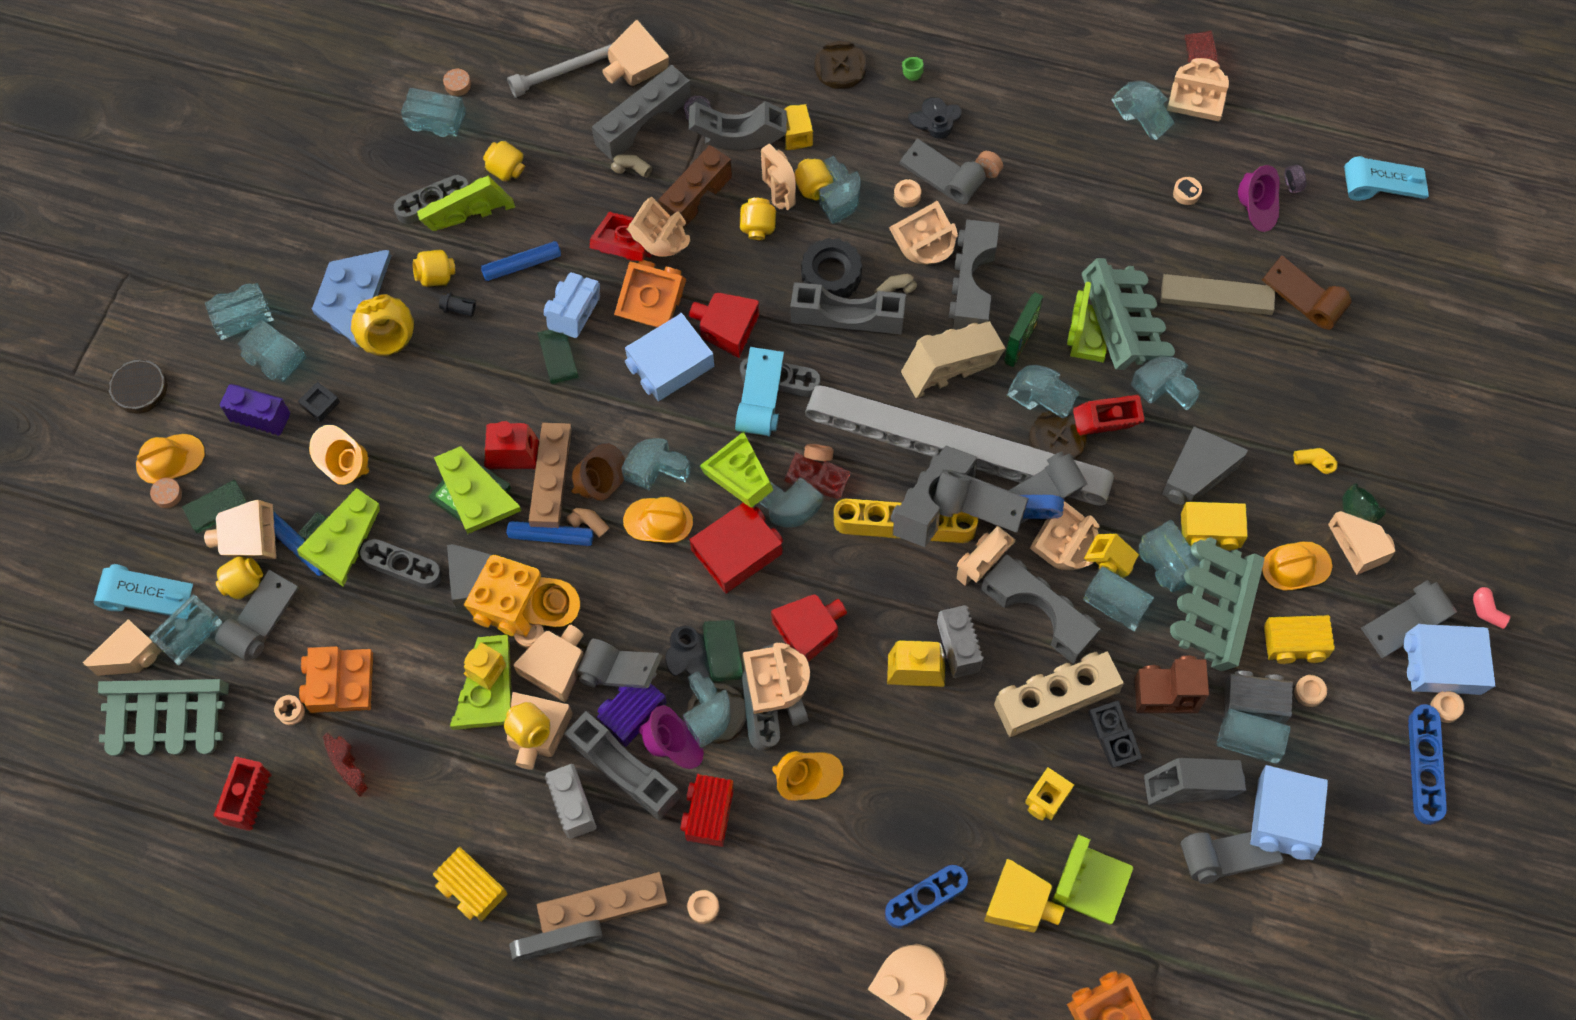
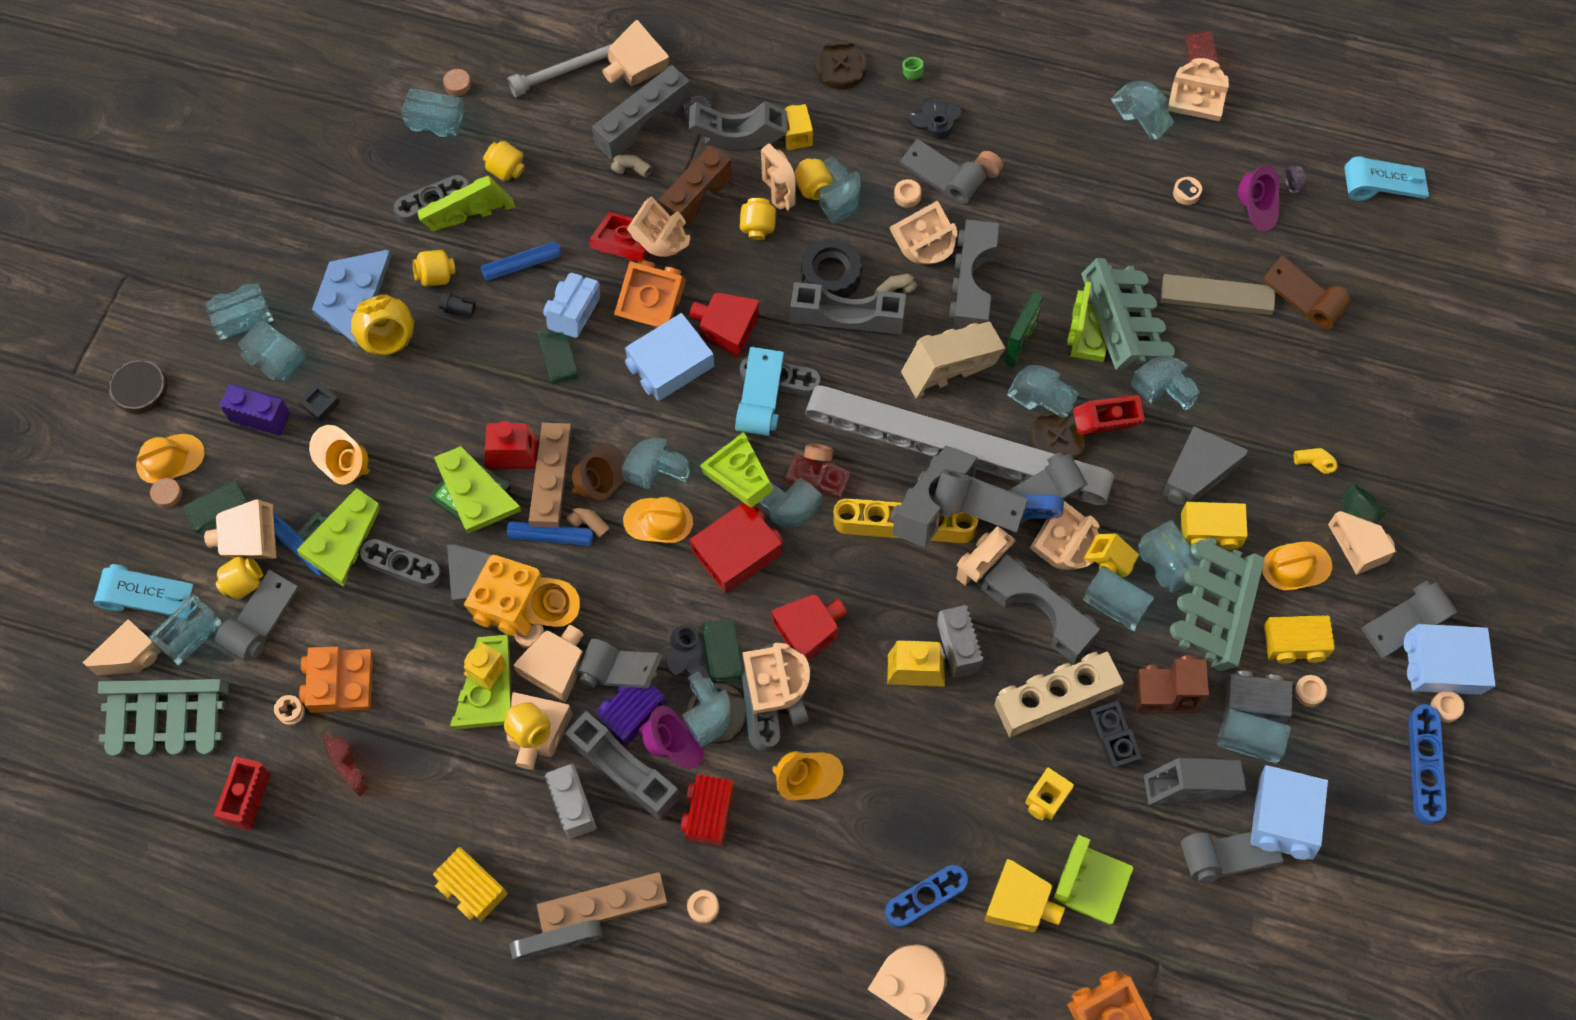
(1487, 610): coral arm -> none

